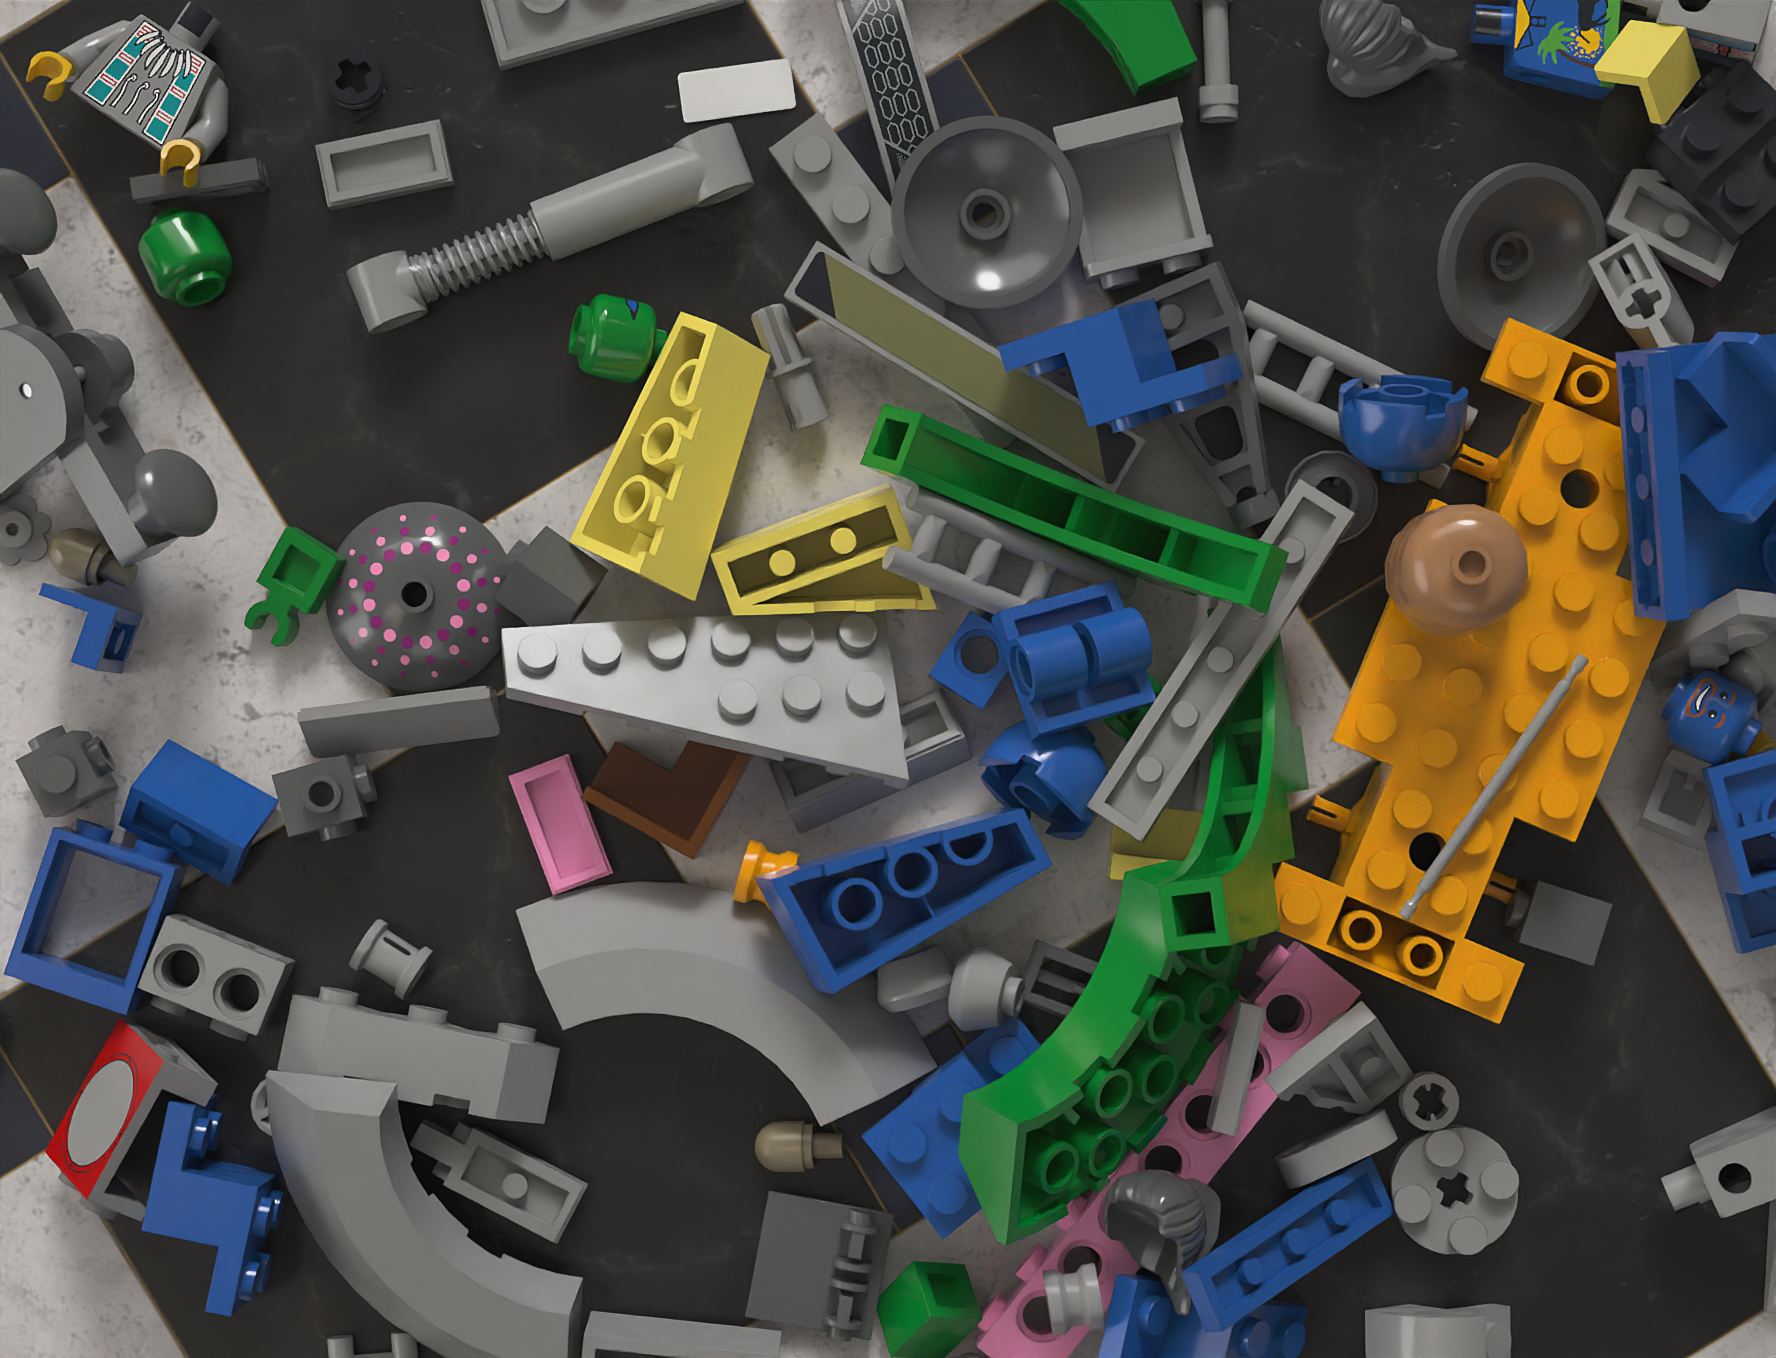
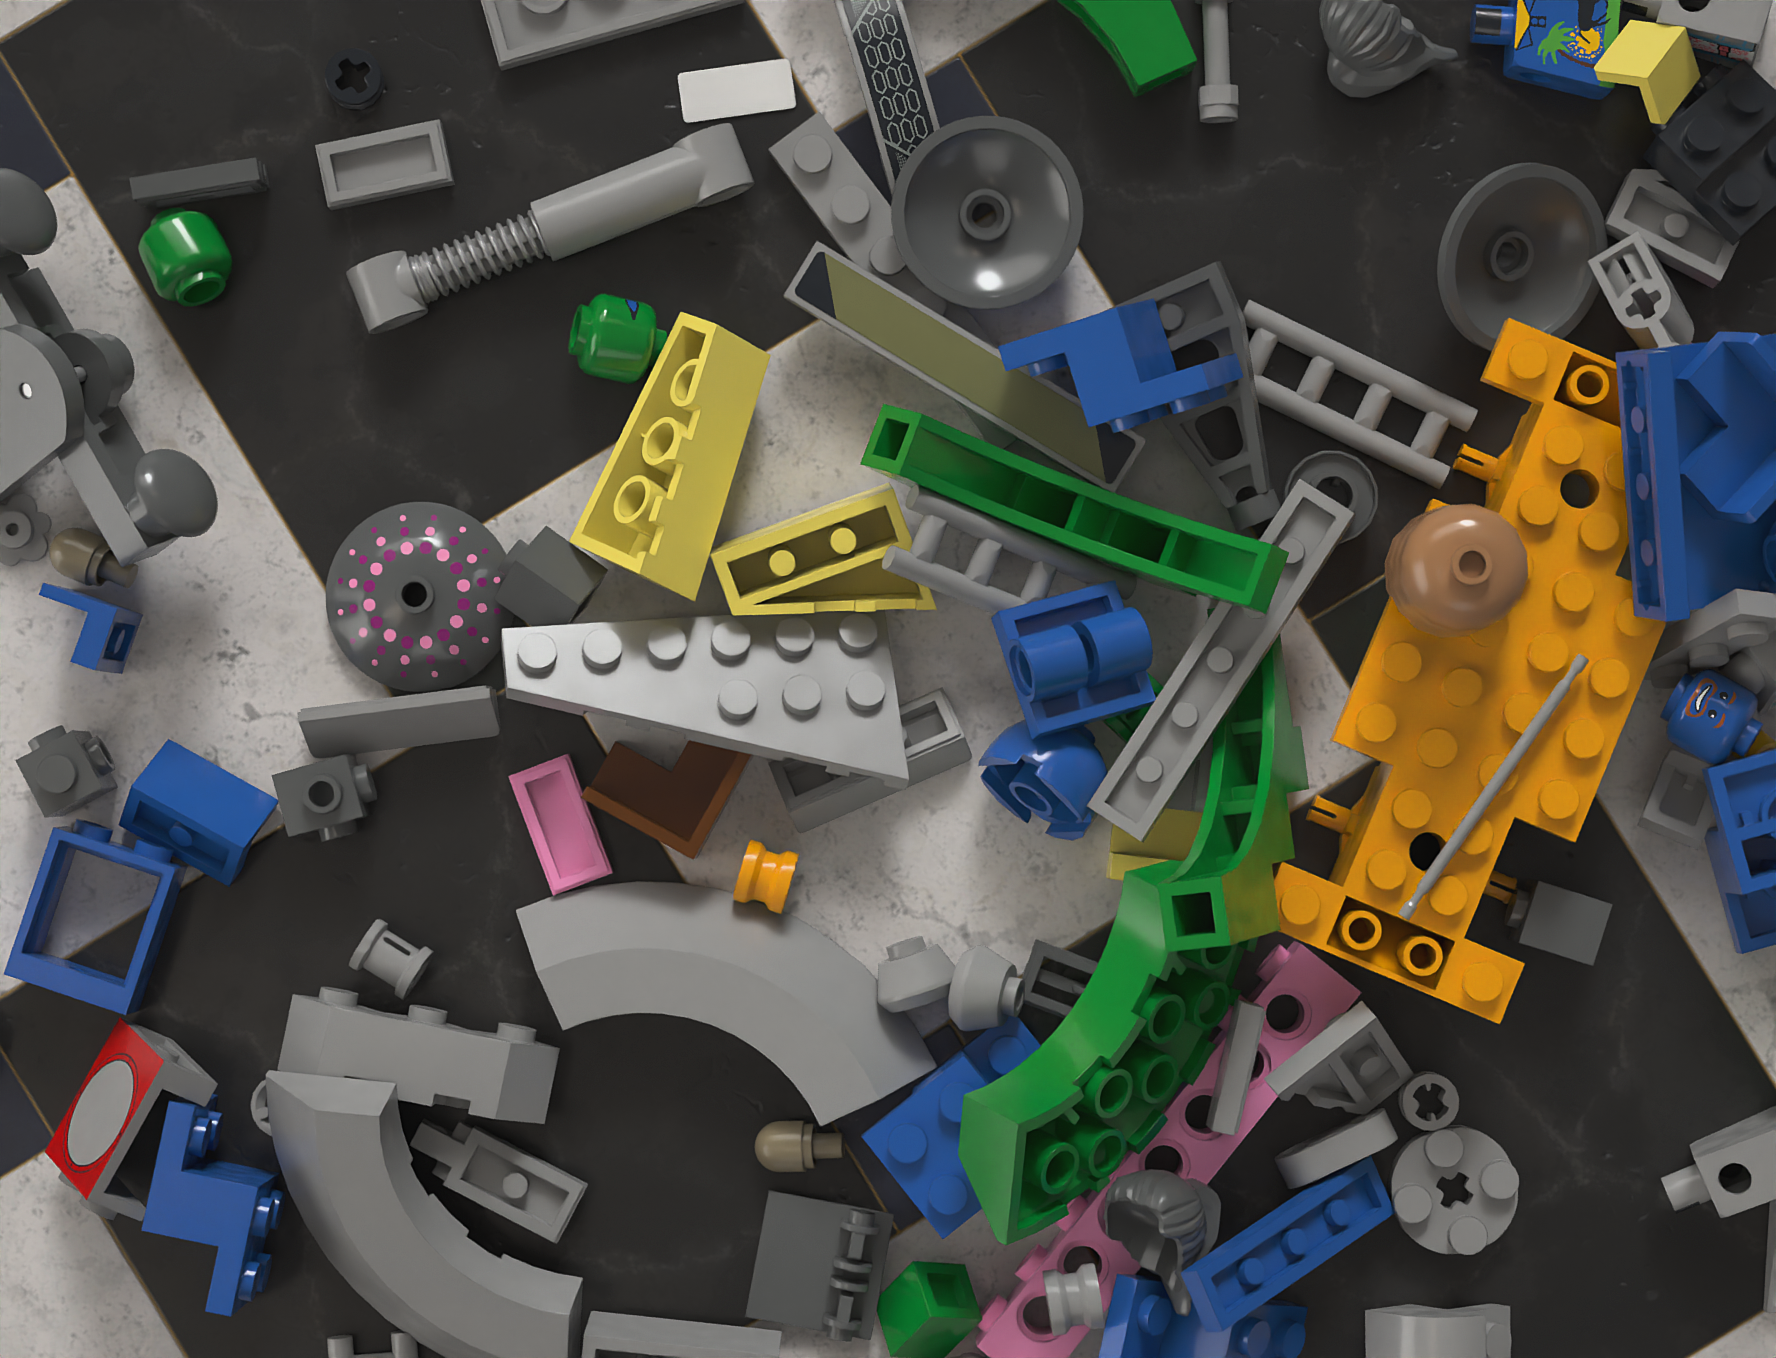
(149, 84): torso -> none
(220, 961): light grey brick -> none
(298, 579): green plate -> none
(789, 367): light grey axle -> none
(888, 896): blue wedge -> none
(956, 677): blue brick -> none
(1134, 194): light grey panel -> none
(1403, 424): blue cylinder -> none

